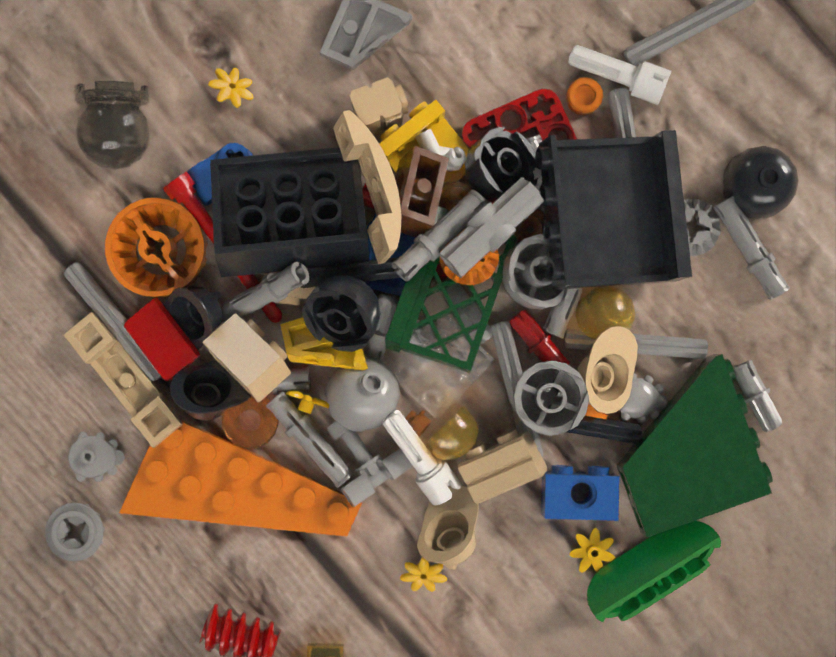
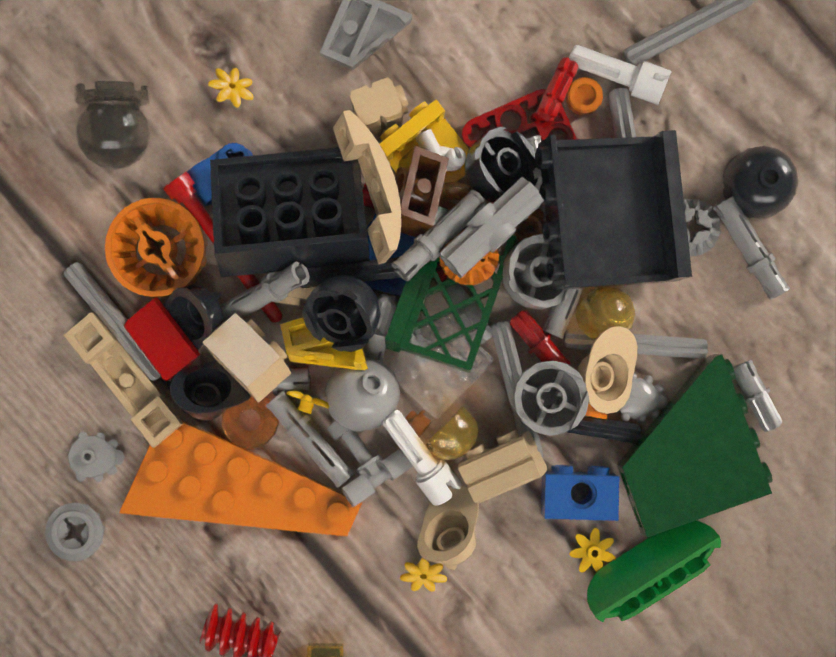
(557, 89): none -> red axle

